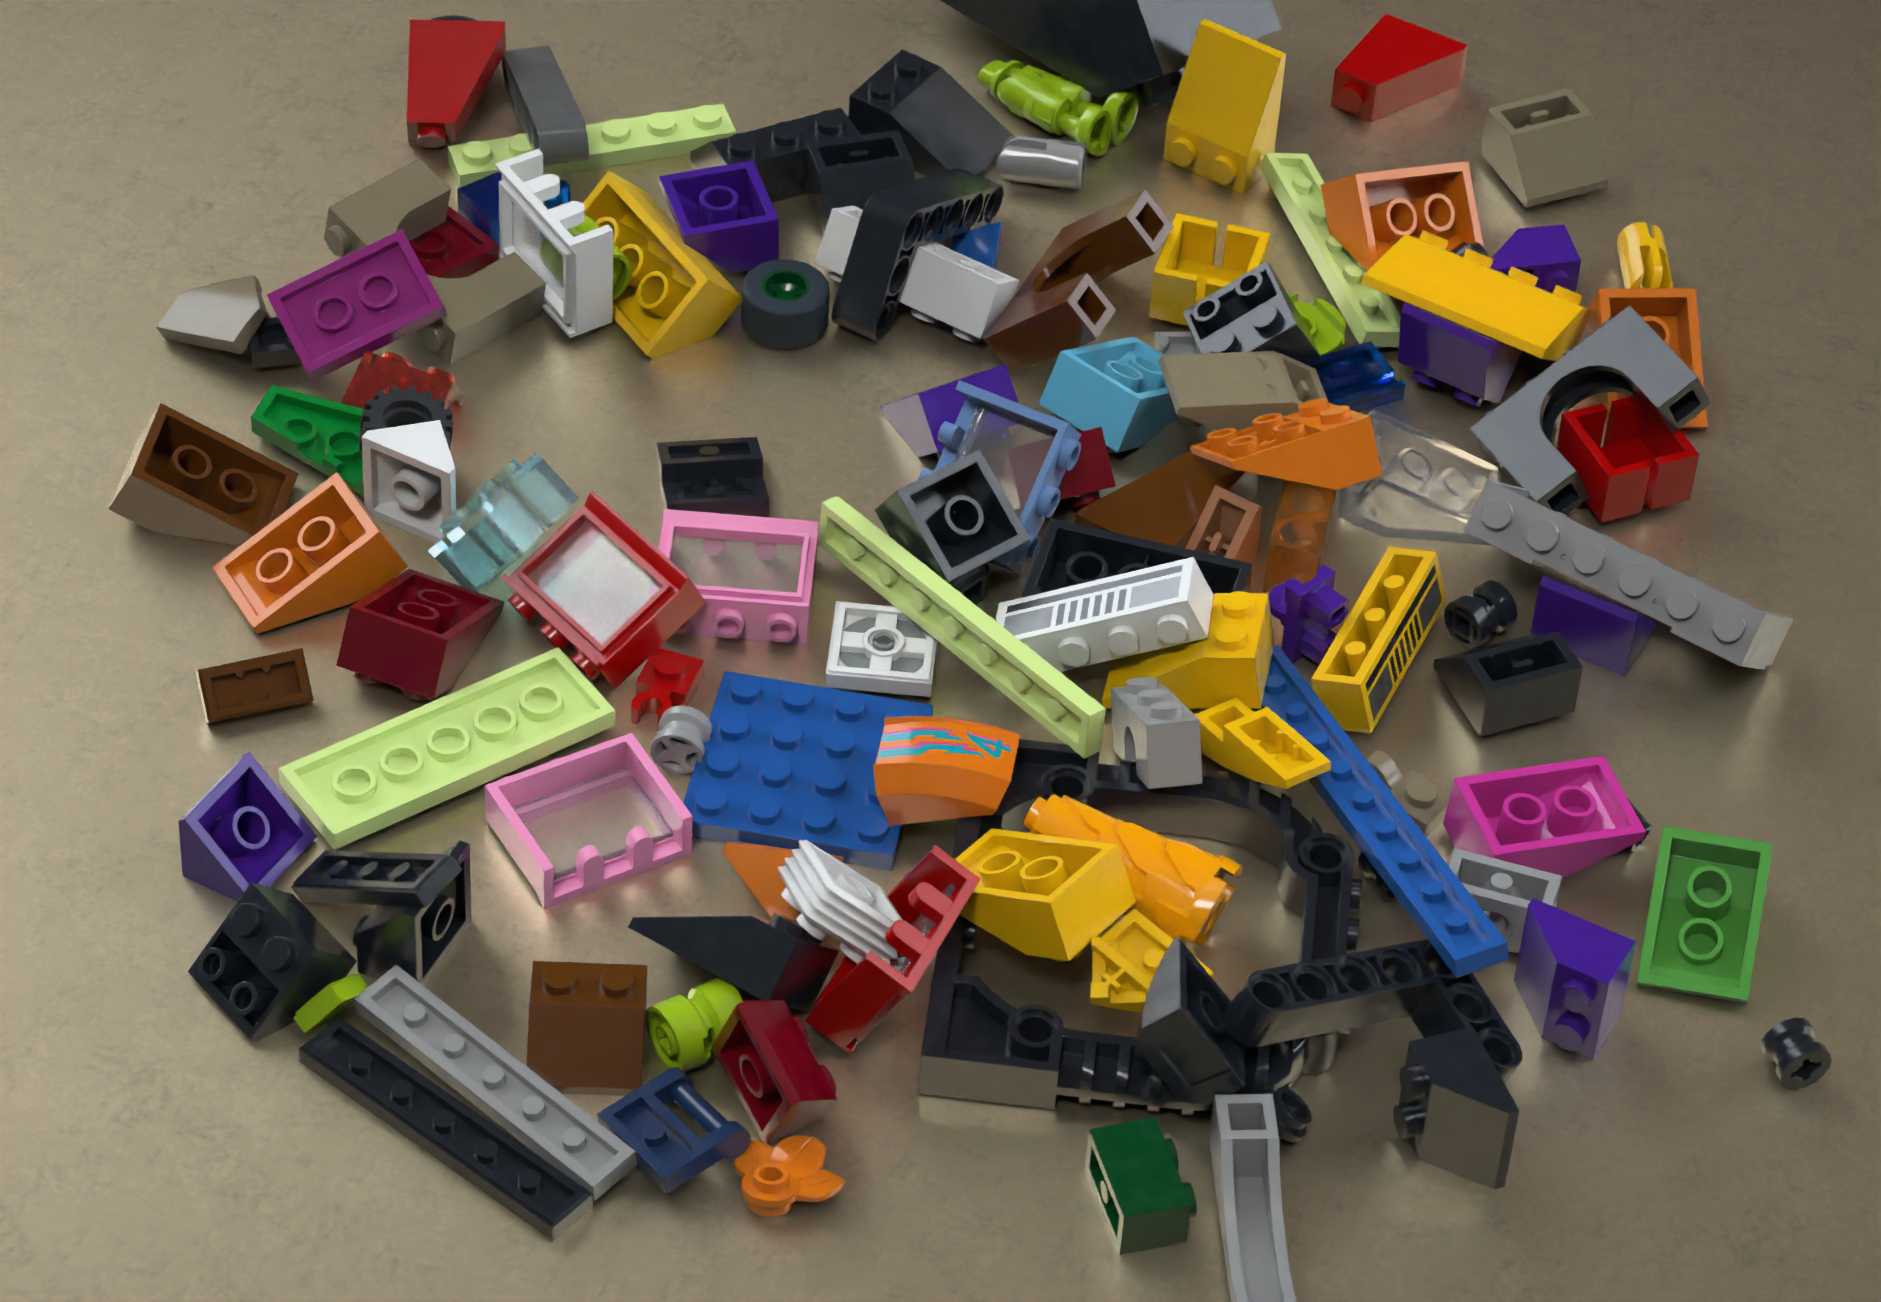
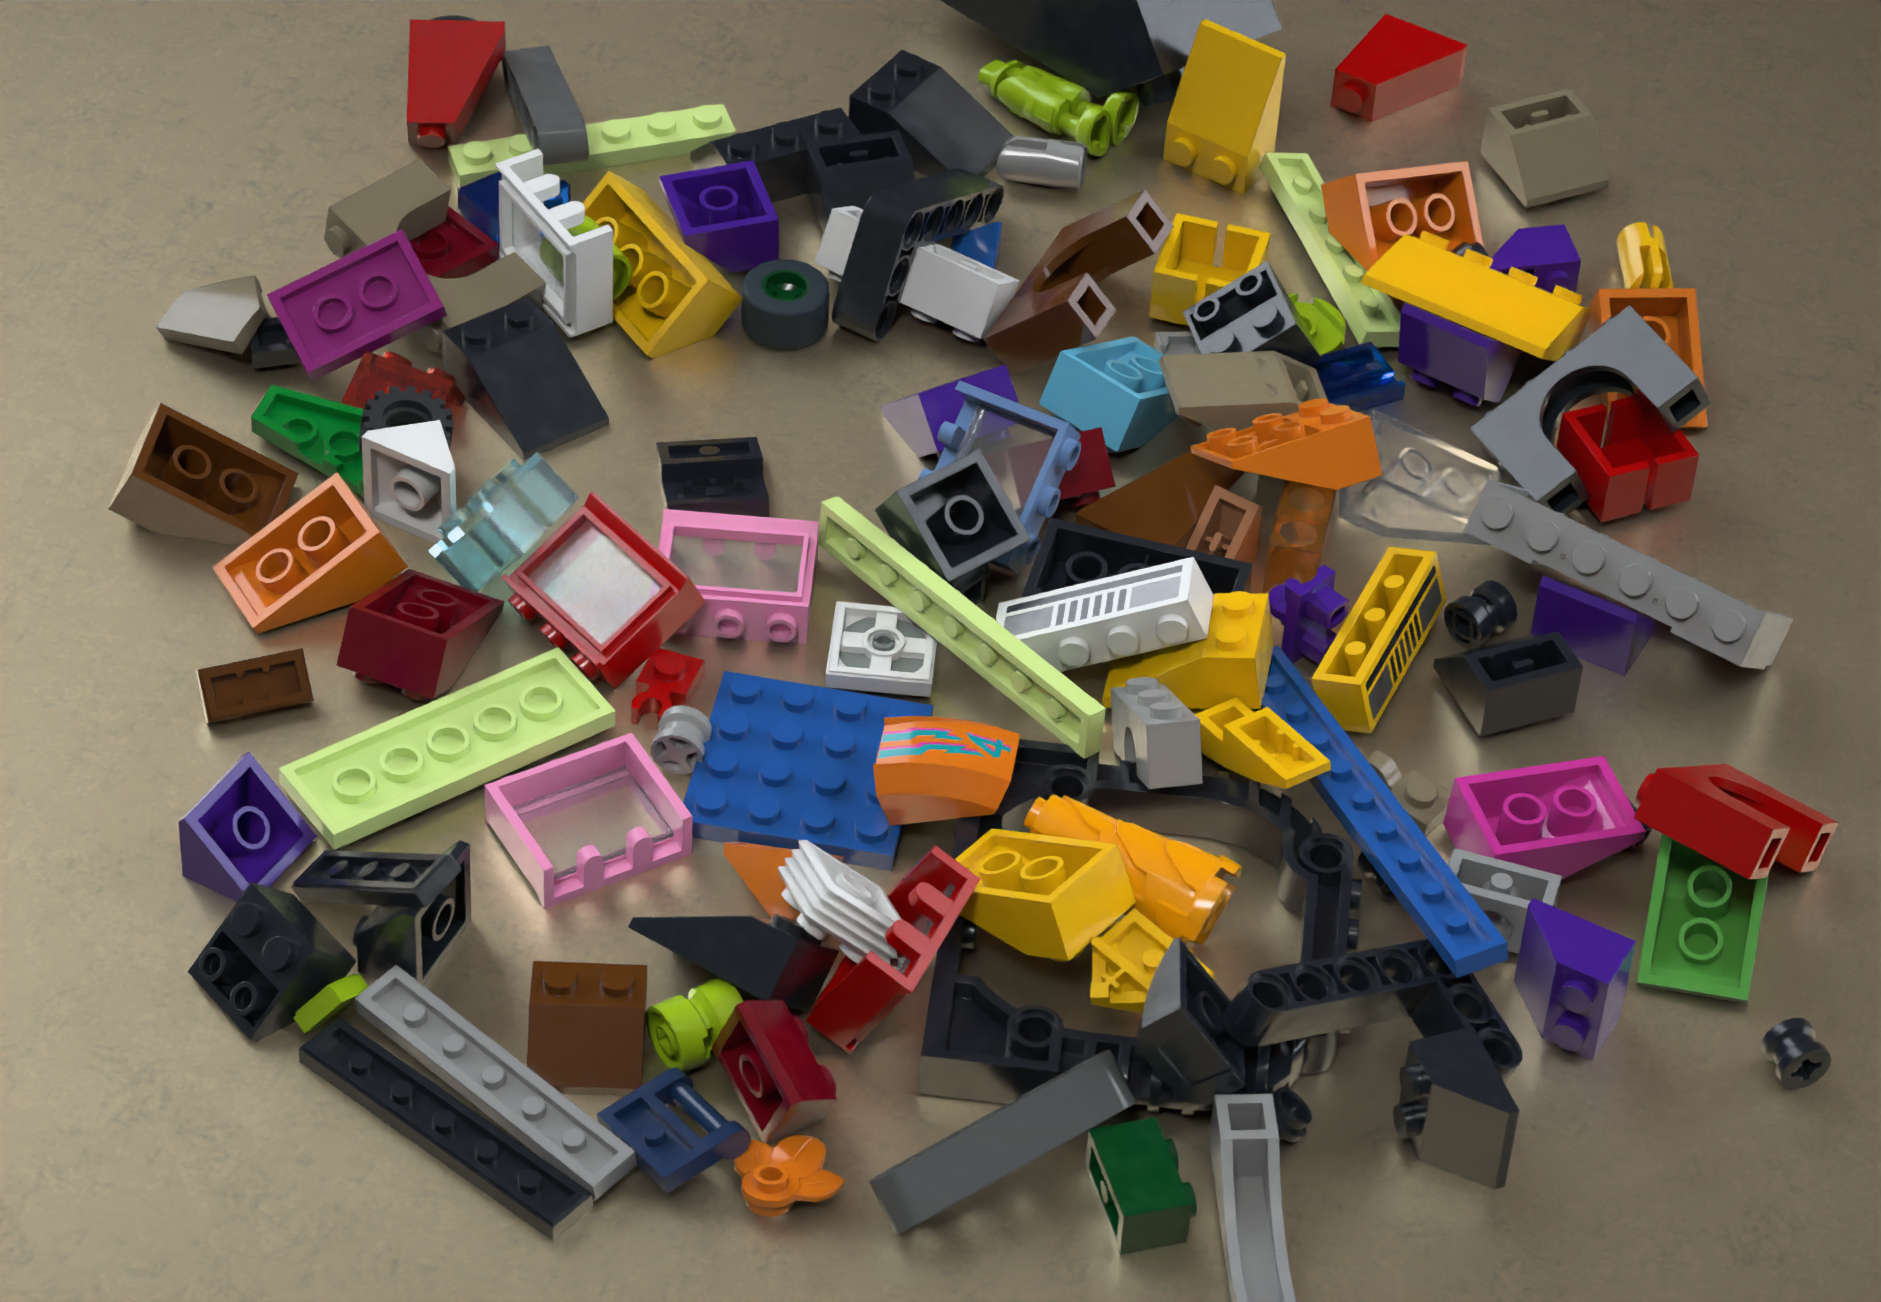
(522, 378): none -> black slope
(1002, 1141): none -> dark grey beam
(1733, 819): none -> red arch

